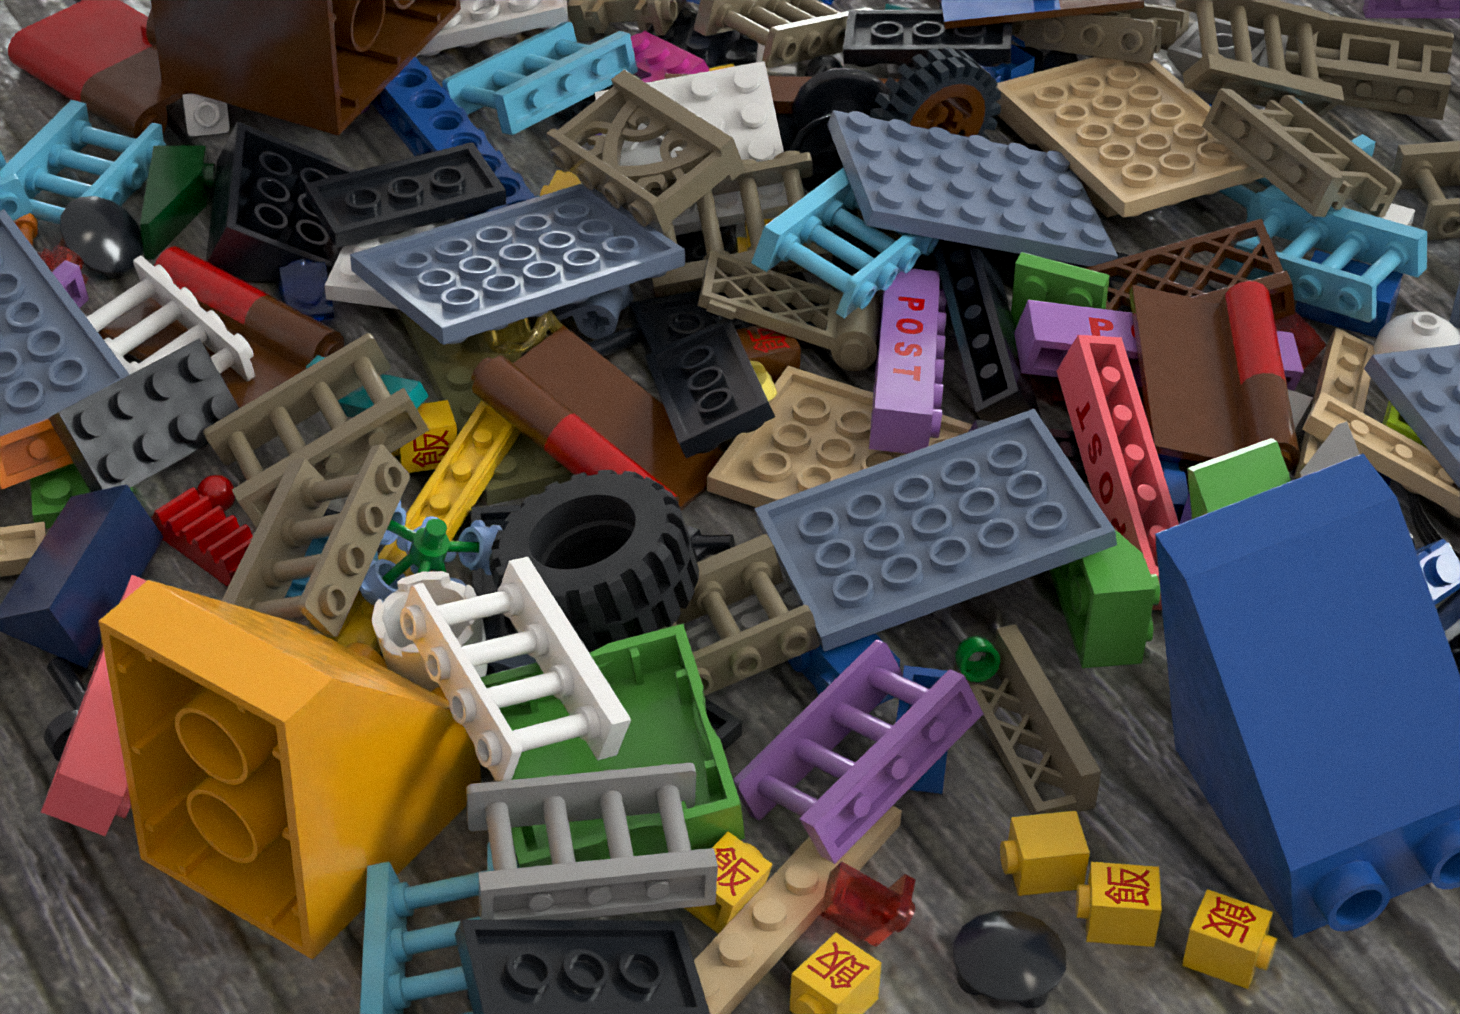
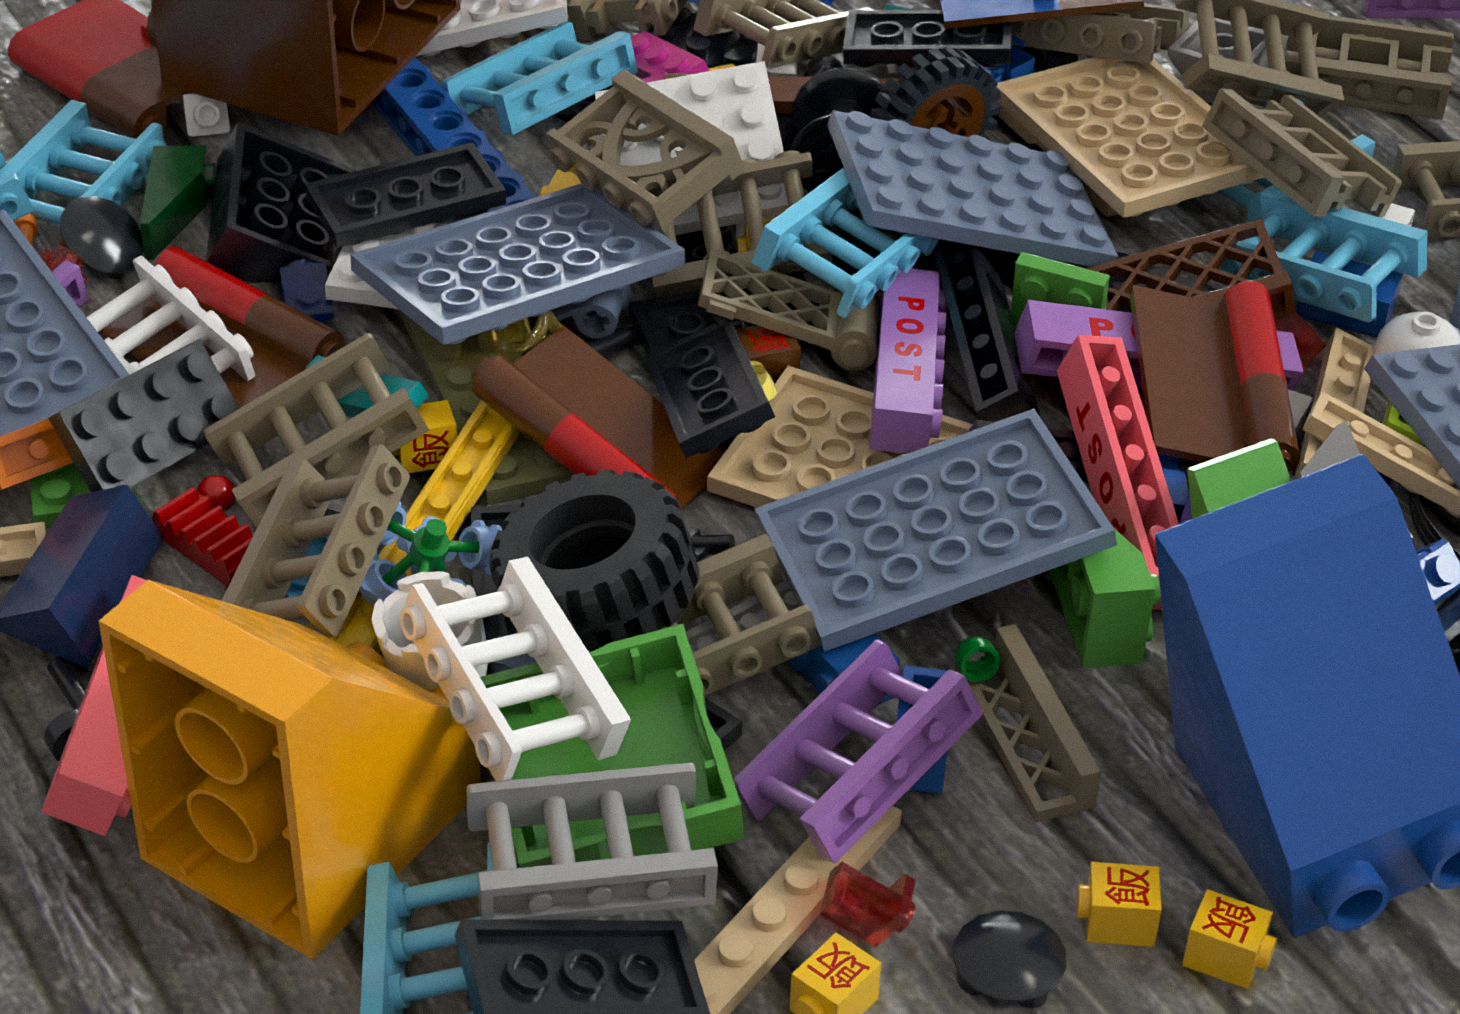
(739, 877): yellow brick -> none
(1045, 853): yellow brick -> none

